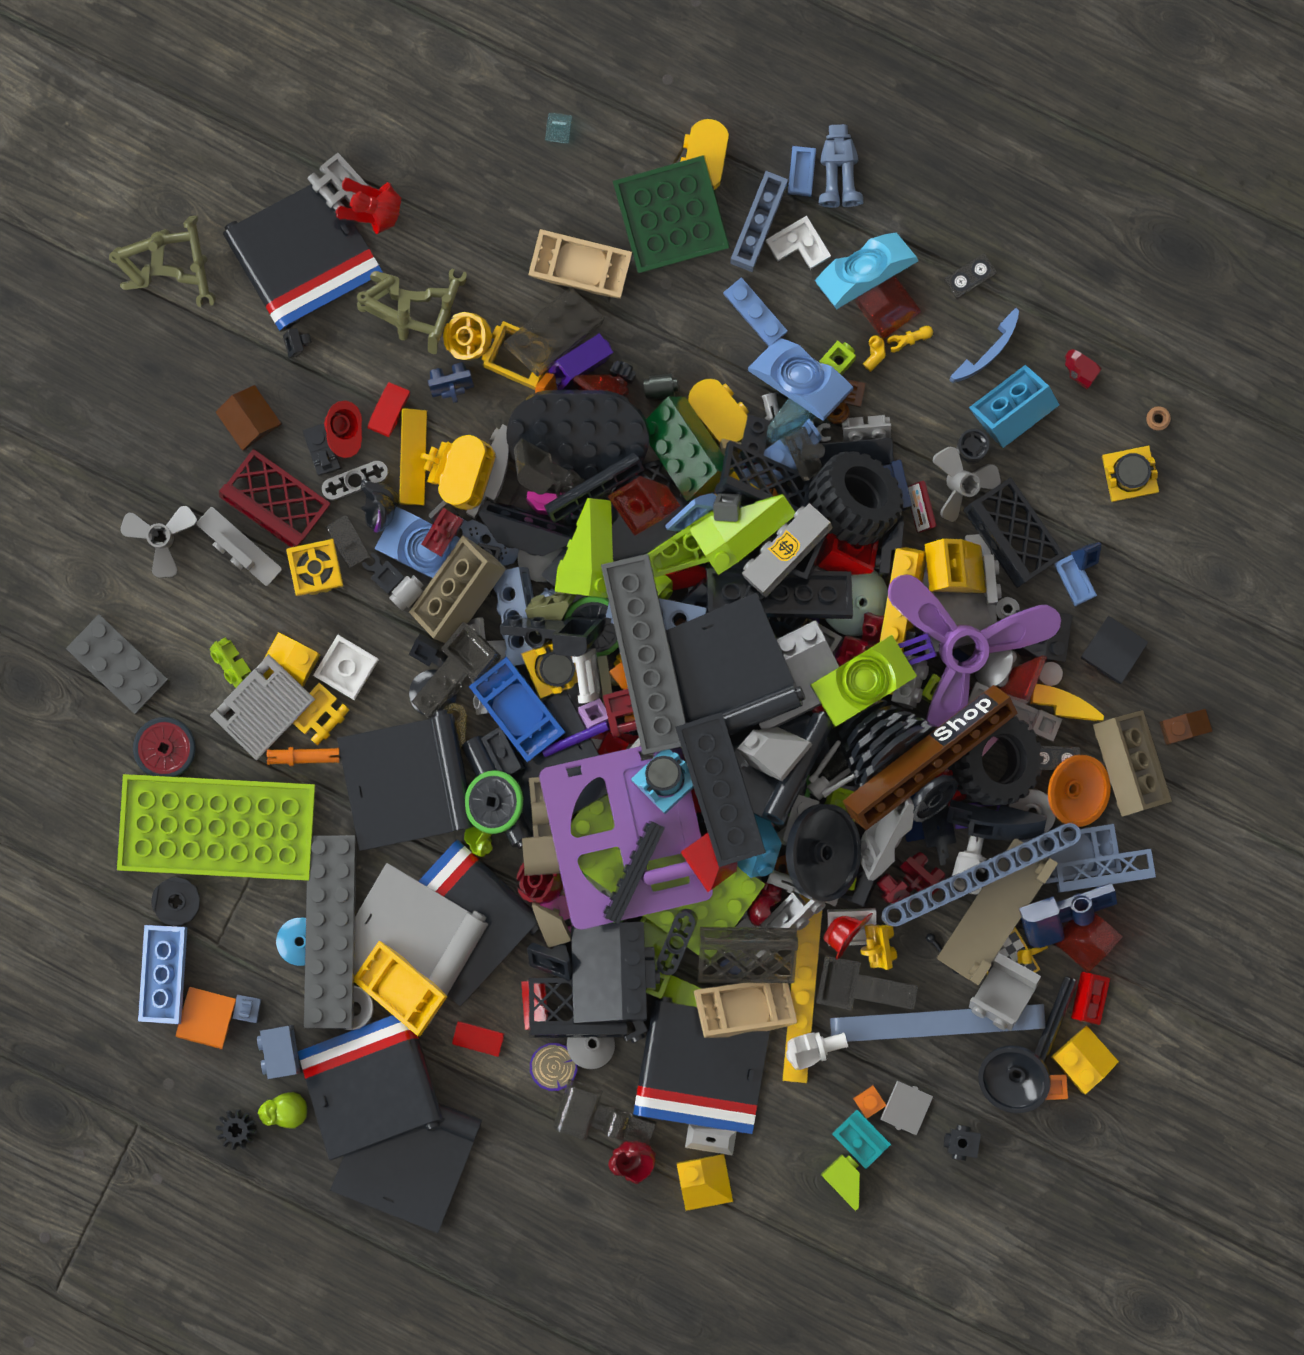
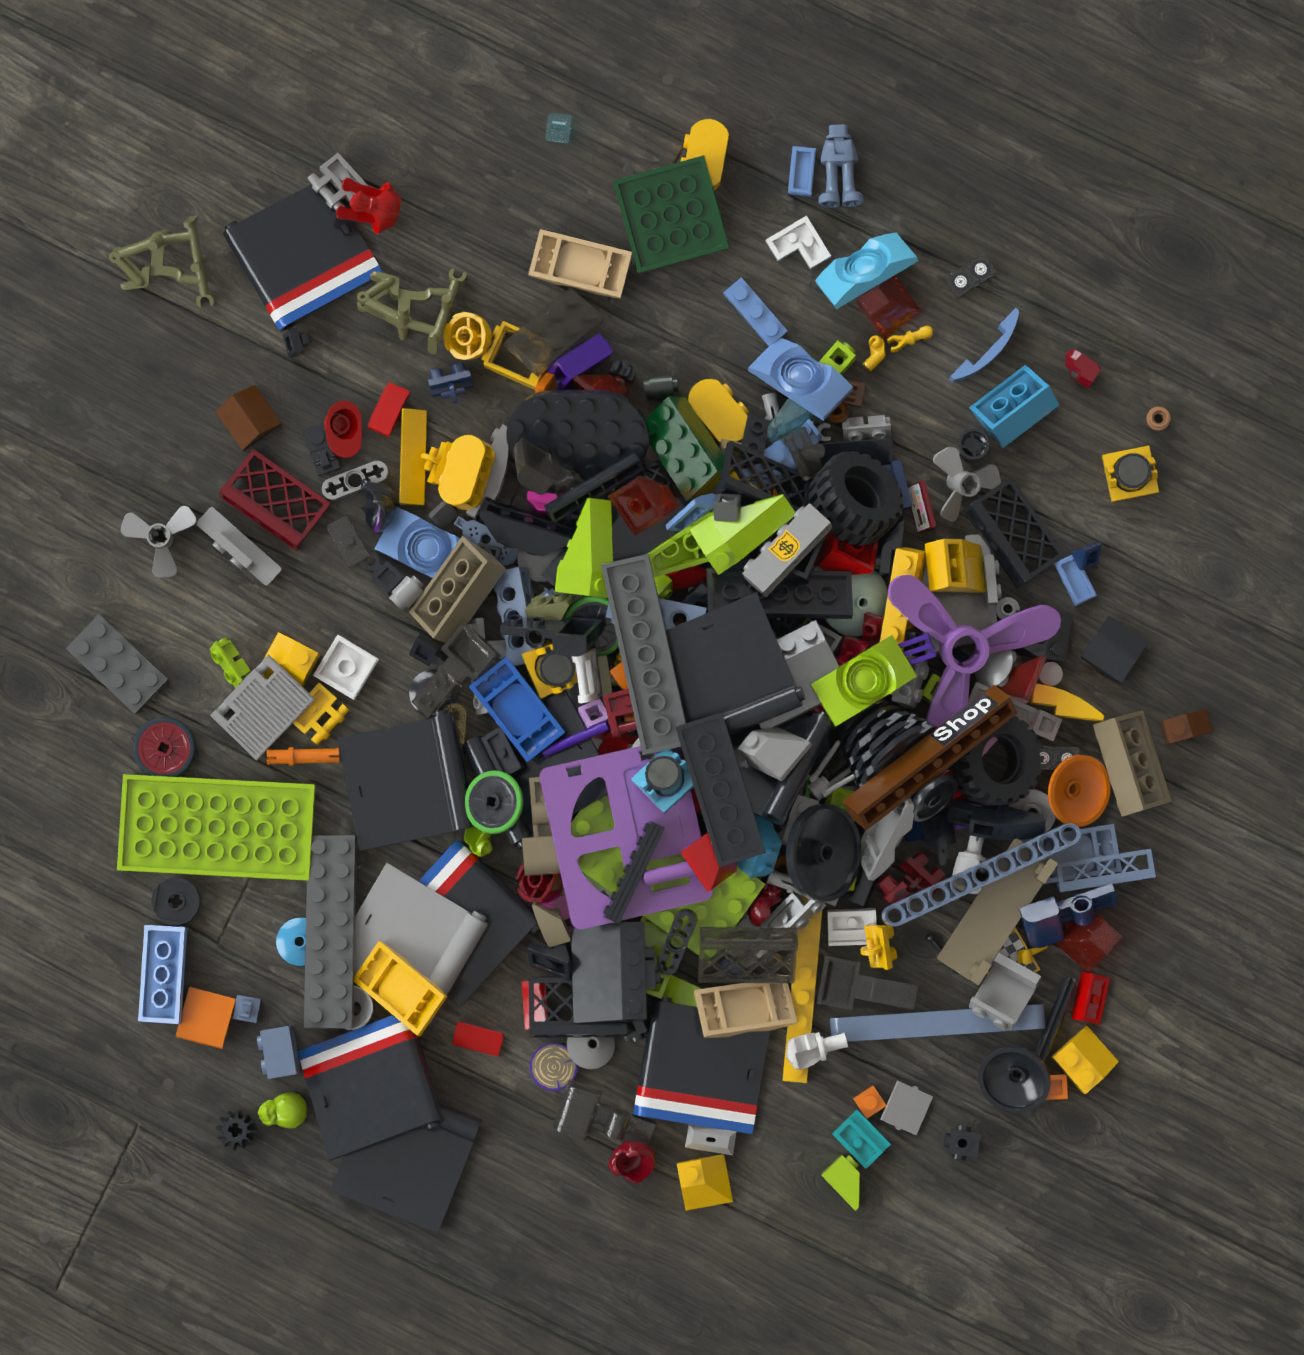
(316, 569): yellow piece -> none
(442, 532): dark red hips -> none
(759, 221): sand blue brick -> none
(842, 932): red piece -> none

